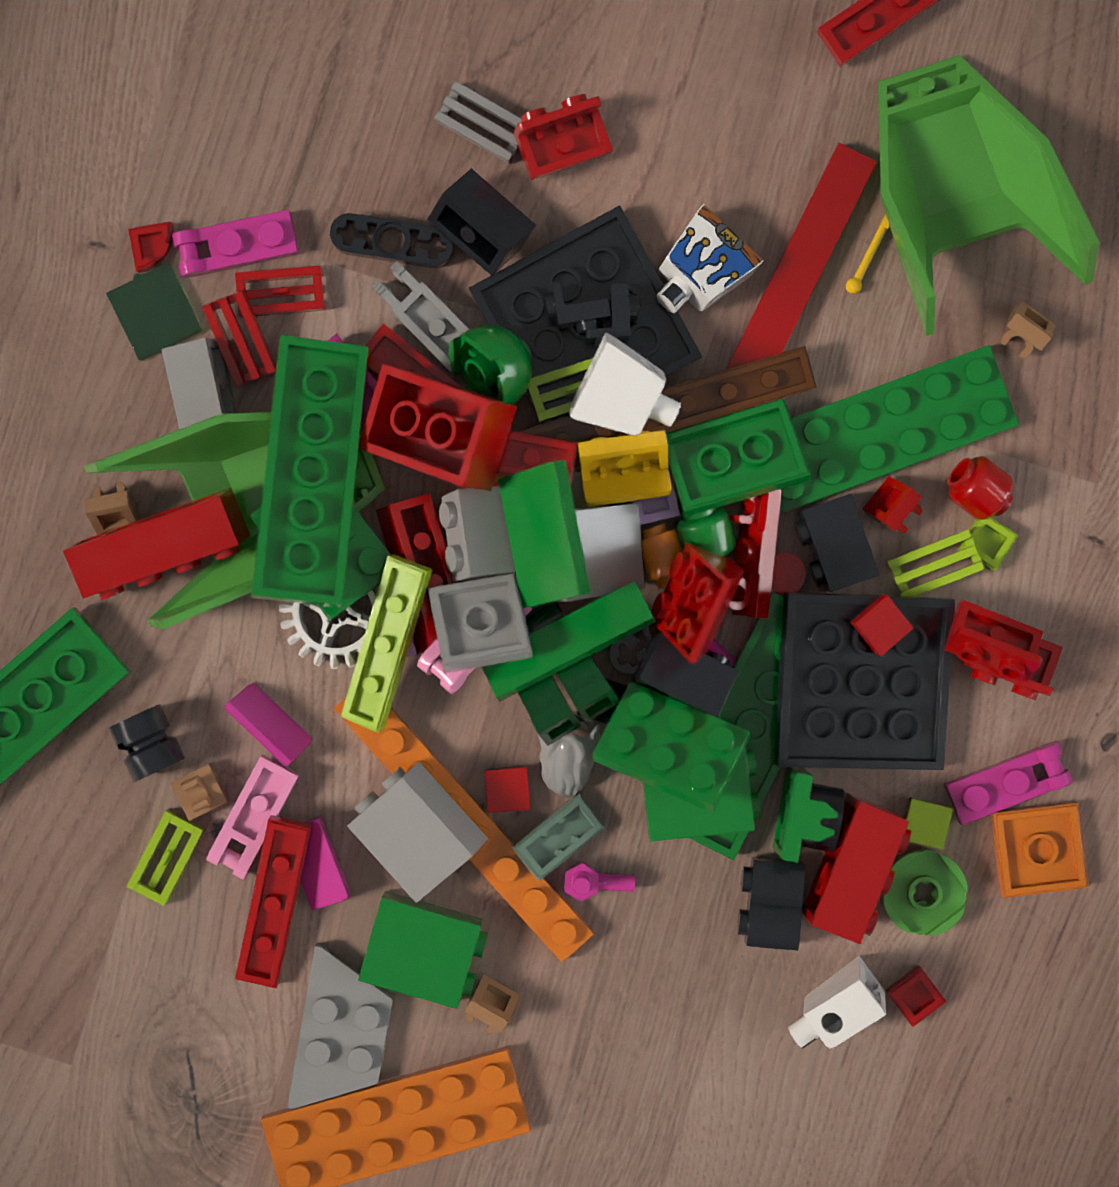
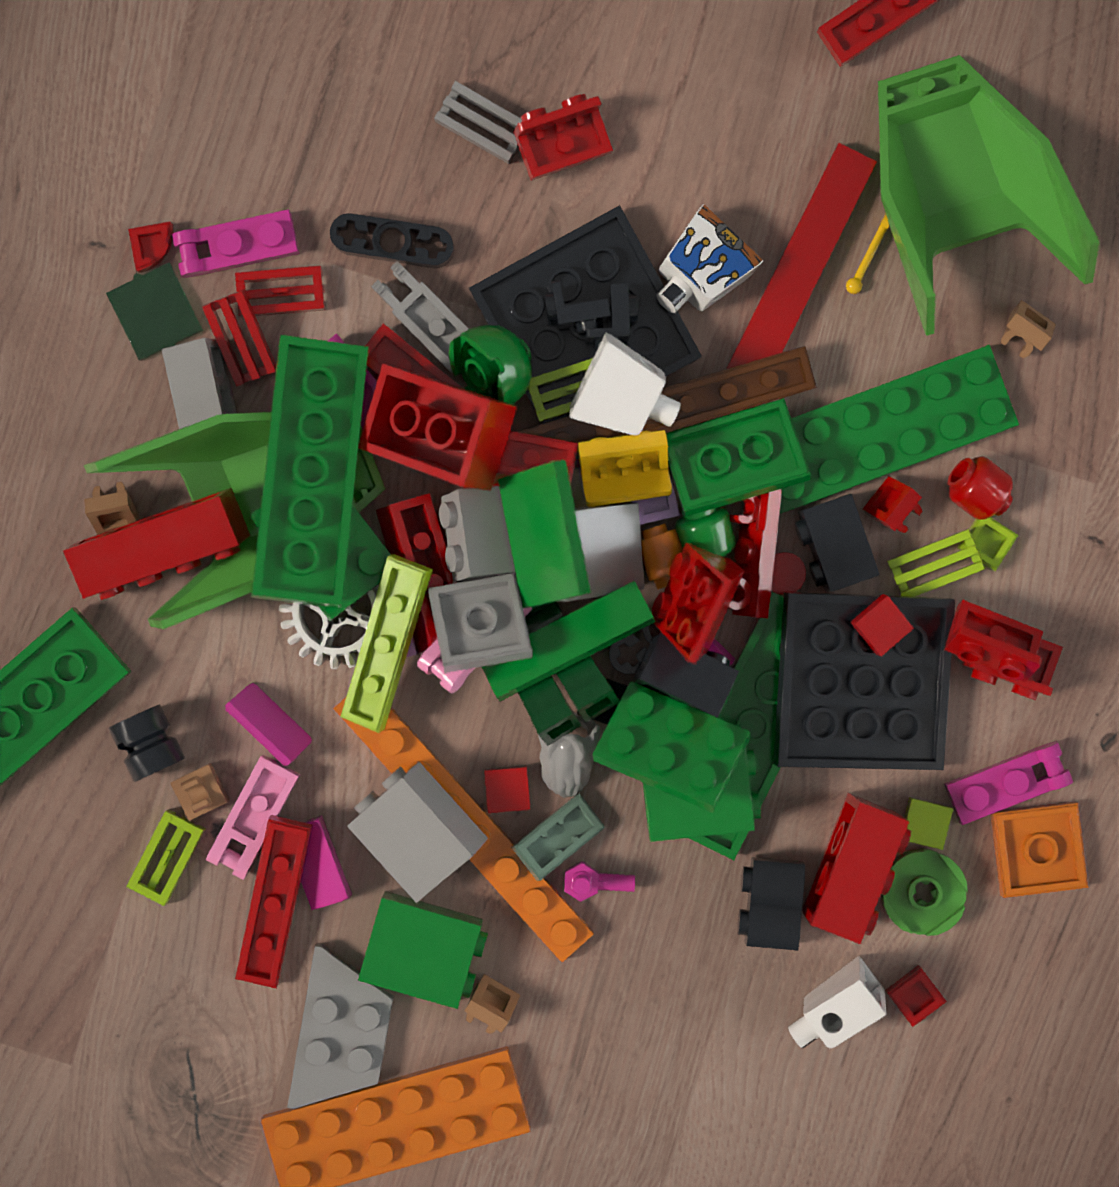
(481, 222): black brick -> none
(807, 815): green piece -> none

